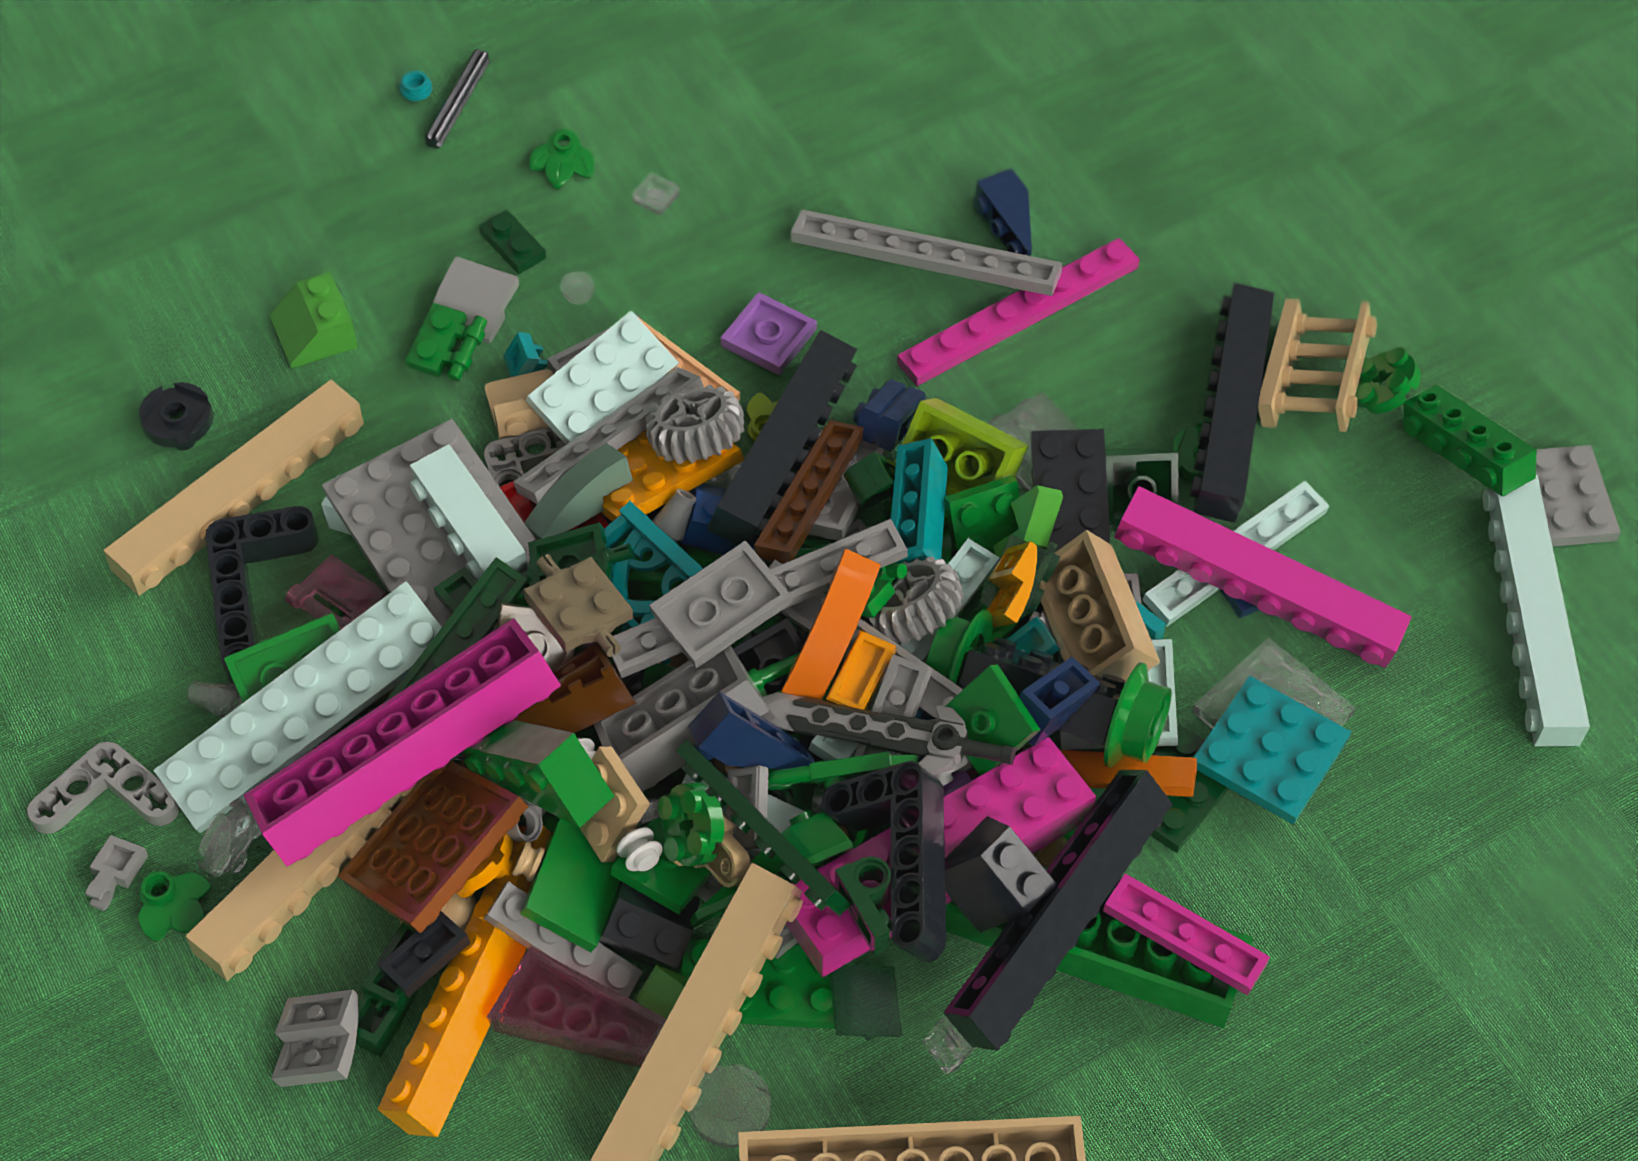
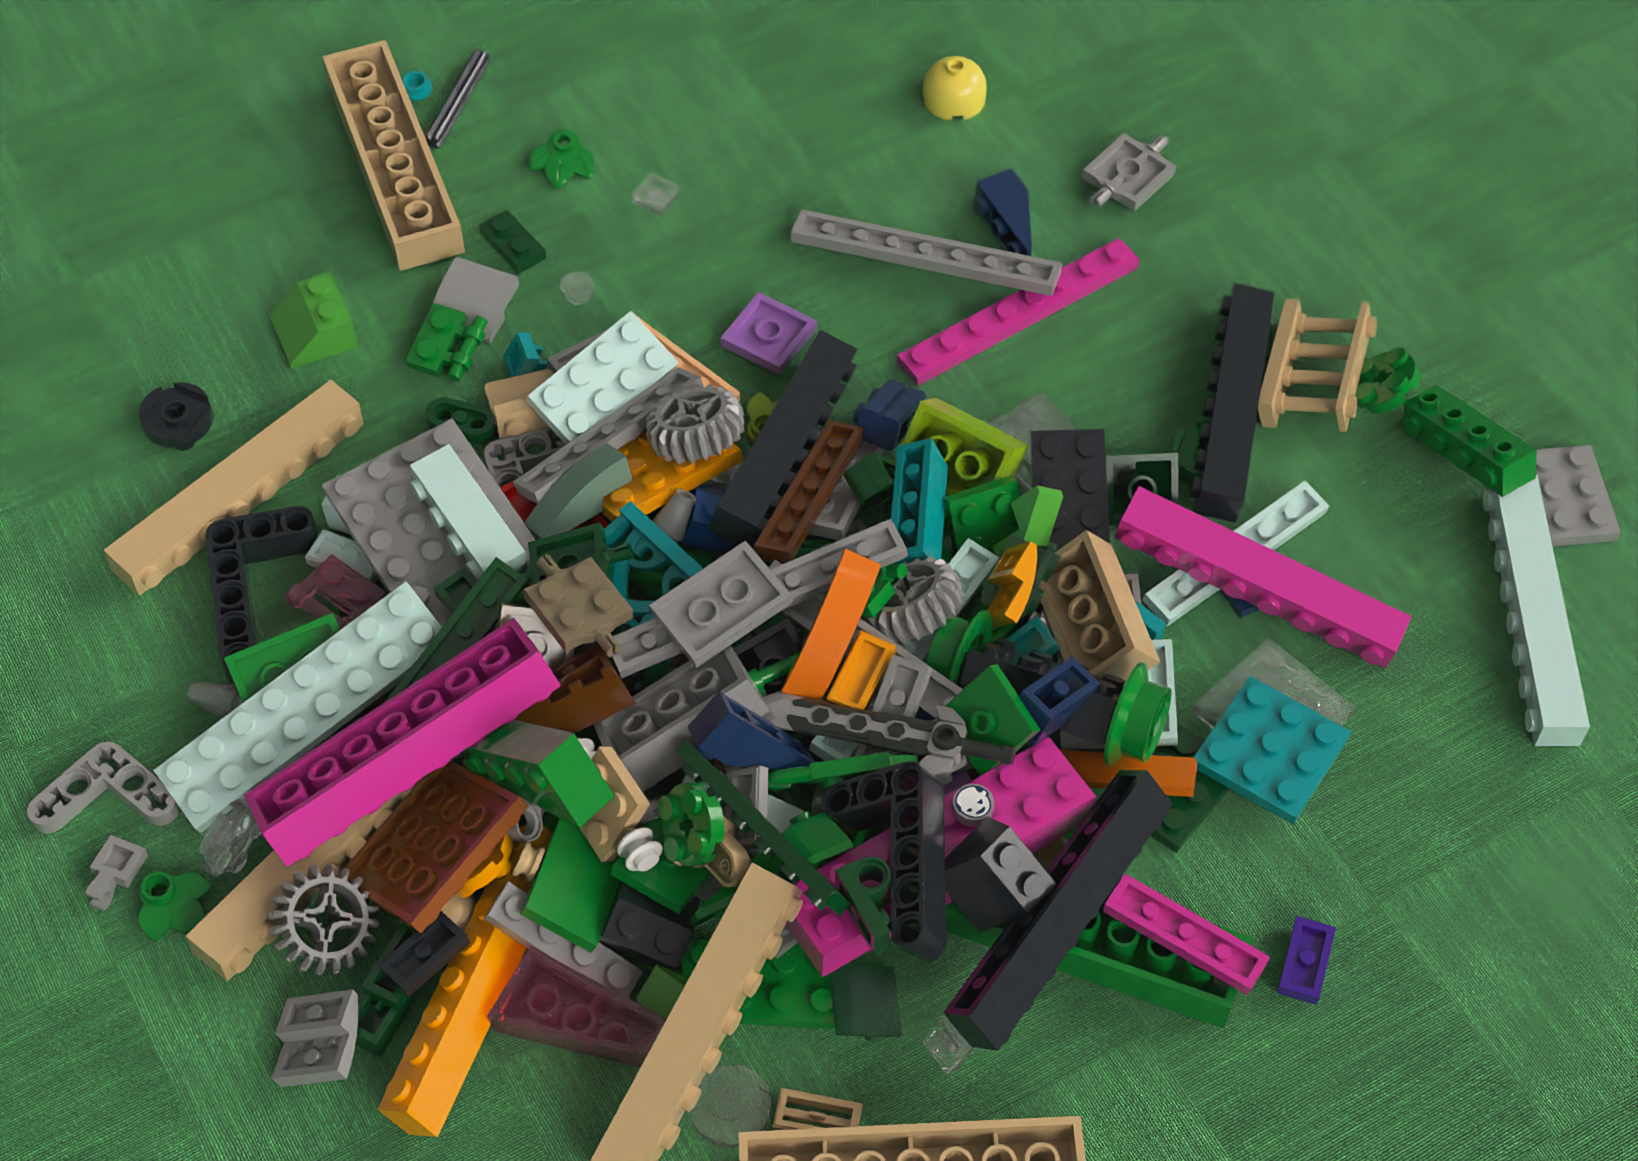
(322, 937): none -> light grey gear
(343, 549): none -> light aqua plate
(393, 155): none -> tan brick
(465, 415): none -> dark green plate
(815, 1101): none -> tan tile
(954, 88): none -> light yellow cylinder
(972, 804): none -> tile
(1129, 171): none -> light grey plate
(1306, 960): none -> dark purple plate

